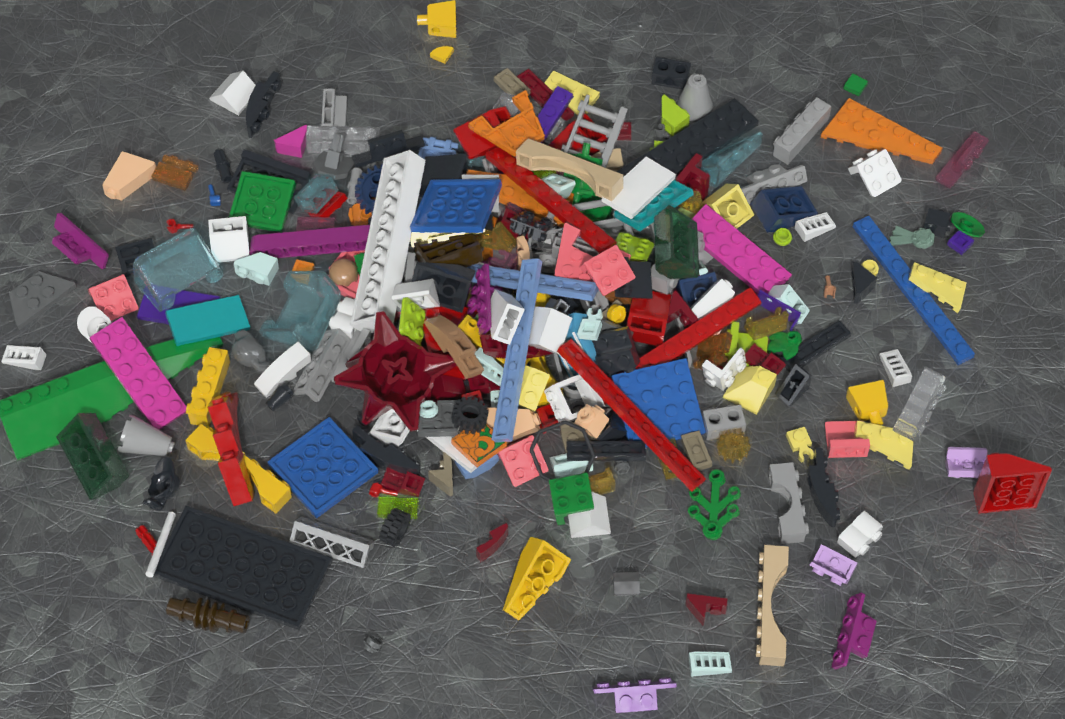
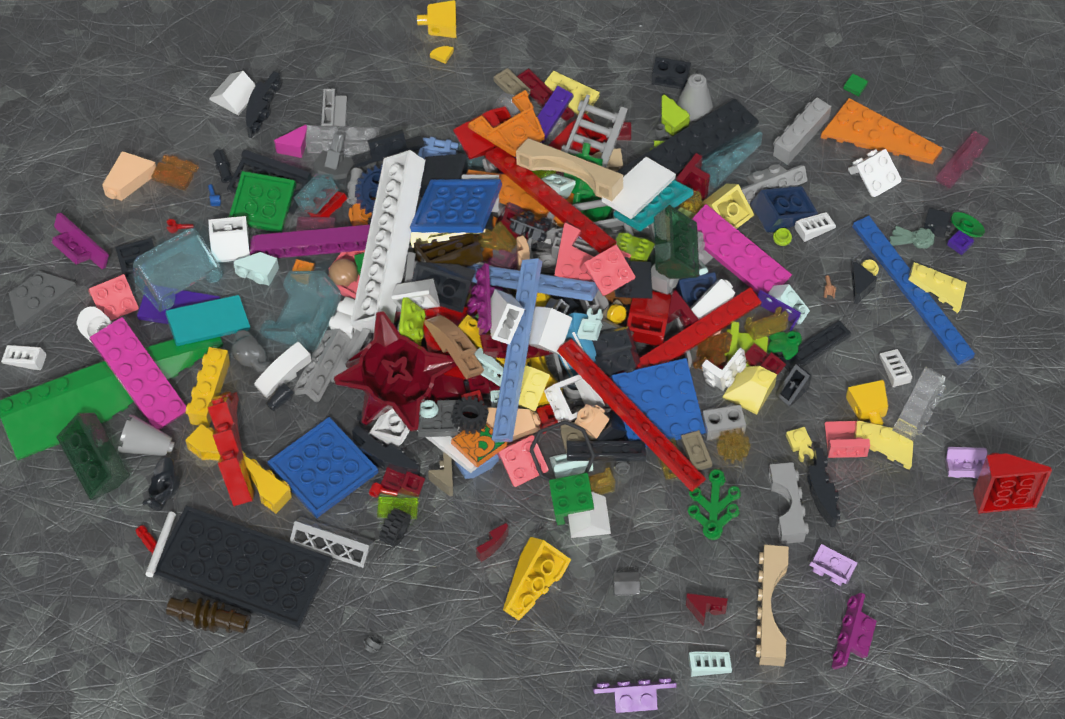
(860, 534): white brick -> none

